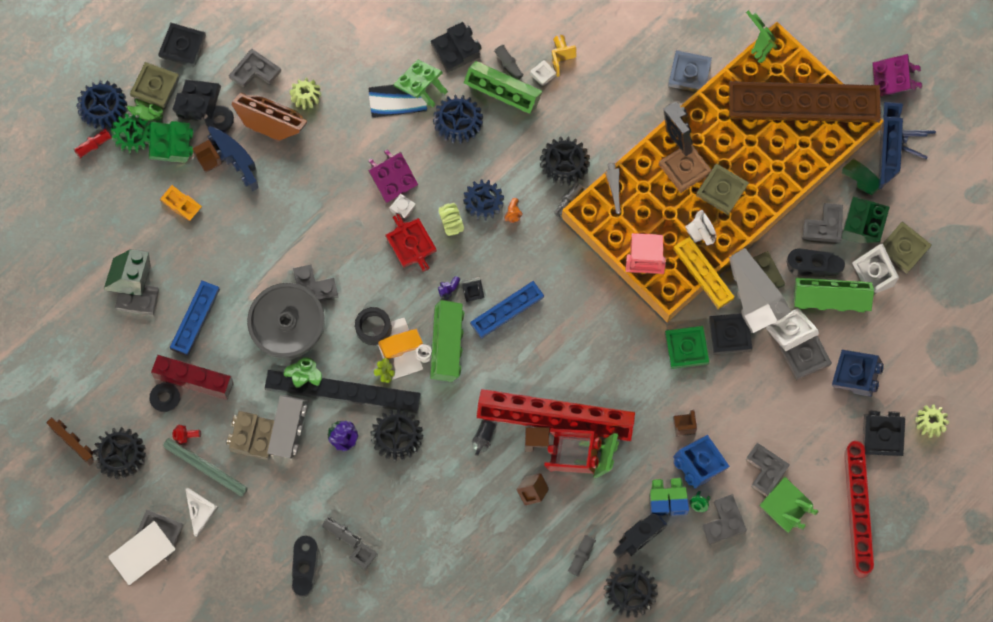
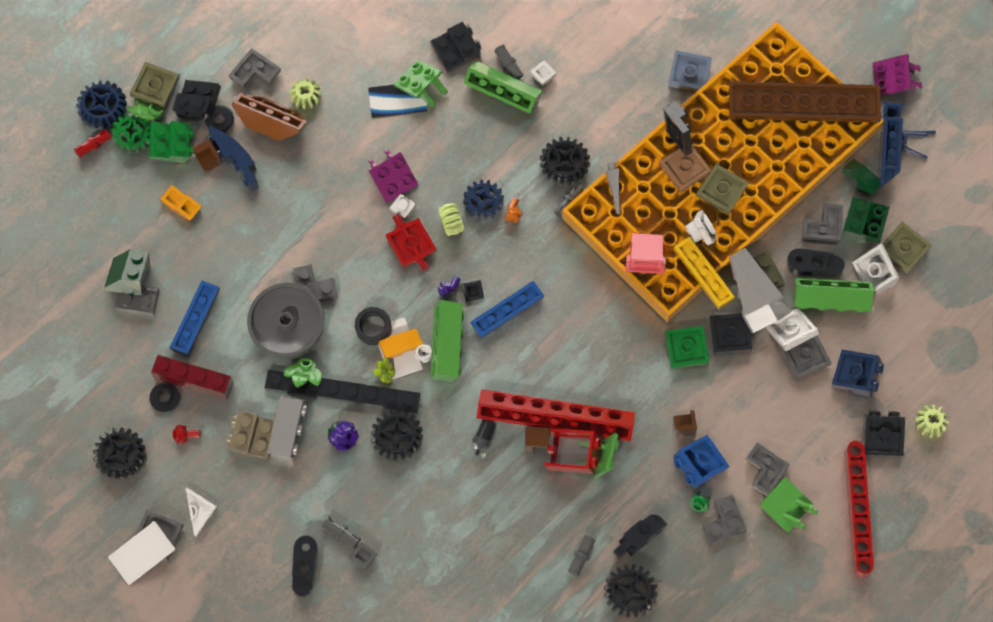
(71, 440): reddish brown plate -> none
(182, 44): black plate -> none
(205, 467): sand green axle -> none
(444, 114): dark blue gear -> none
(532, 489): reddish brown panel -> none
(562, 52): yellow bracket -> none
(677, 498): hips -> none
(765, 40): bright green plate -> none

